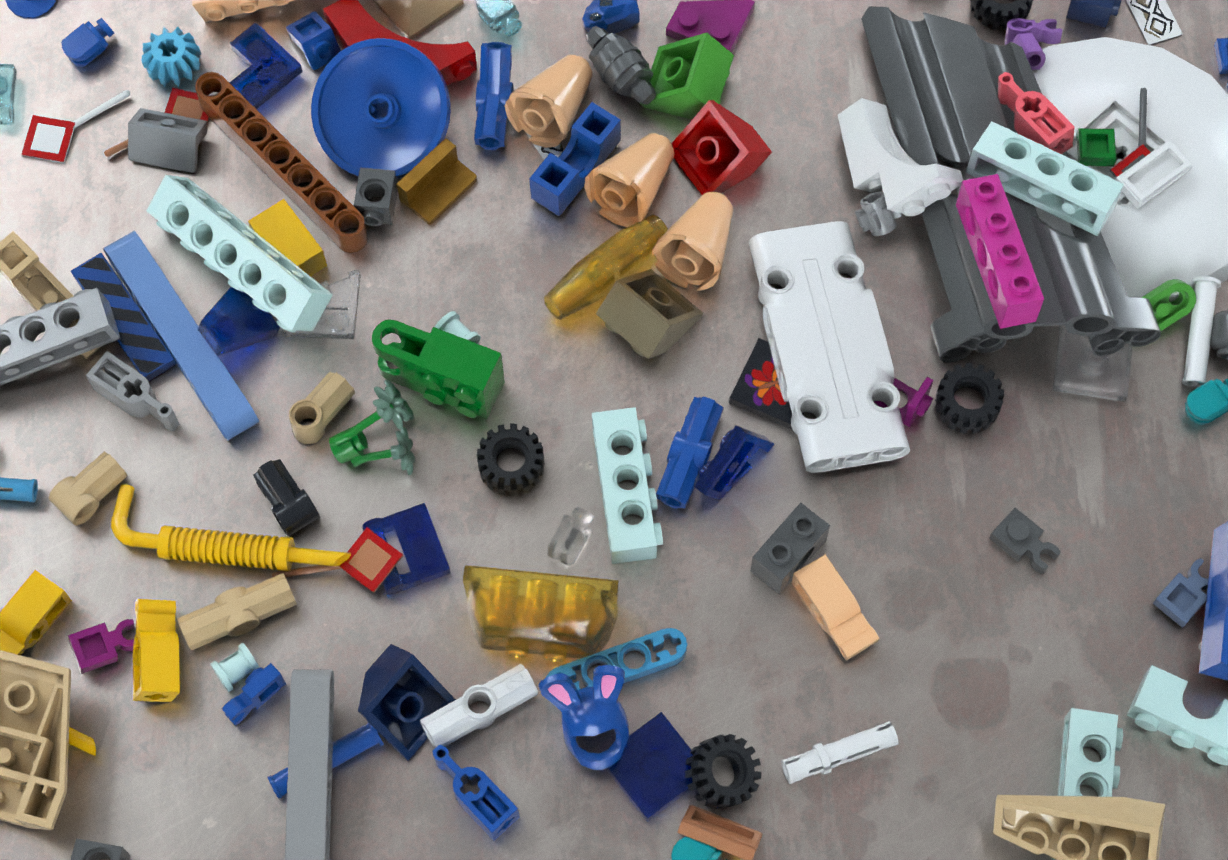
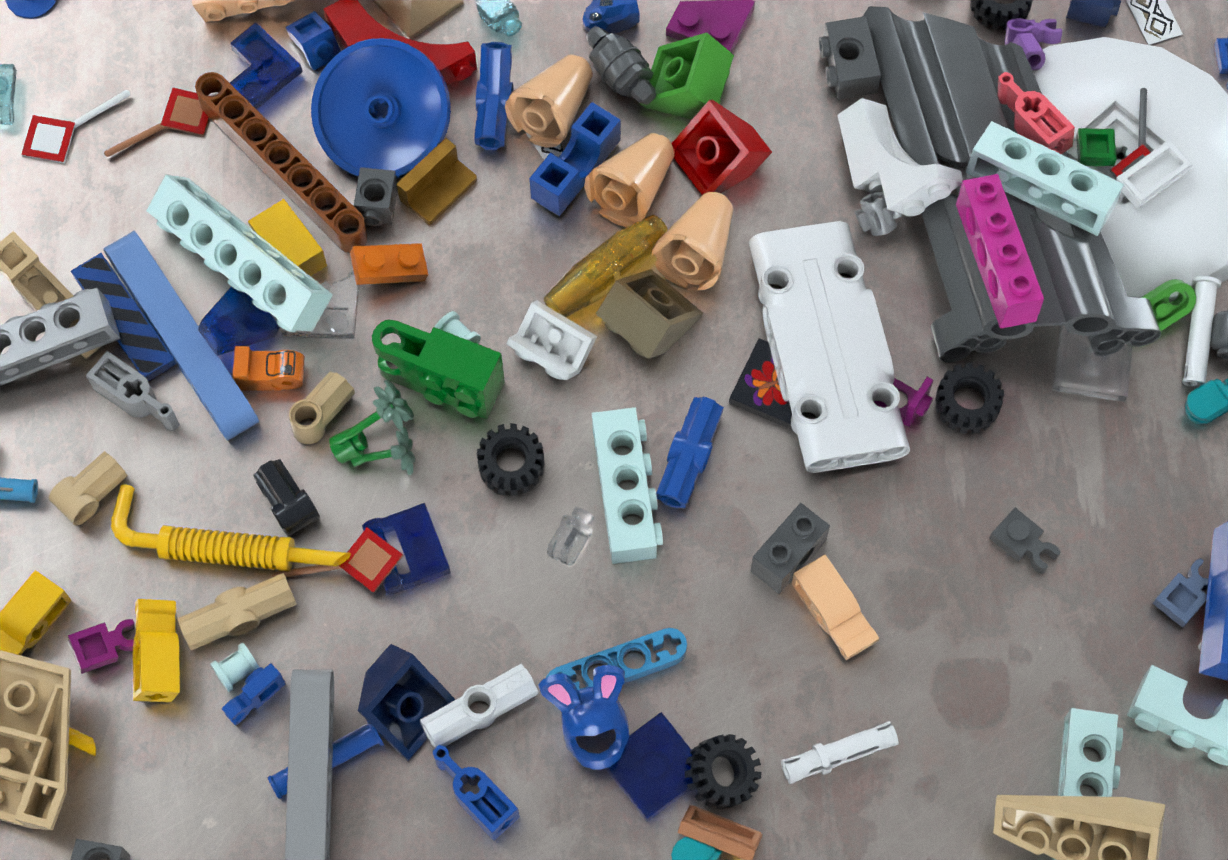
(86, 42): blue arm -> none
(165, 139): light grey panel -> none
(171, 56): medium azure gear -> none
(267, 369): none -> orange leg
(389, 263): none -> orange plate
(540, 612): clear yellow windscreen -> none
(552, 342): none -> white bracket
(730, 461): clear blue wing -> none
(852, 40): none -> dark grey brick

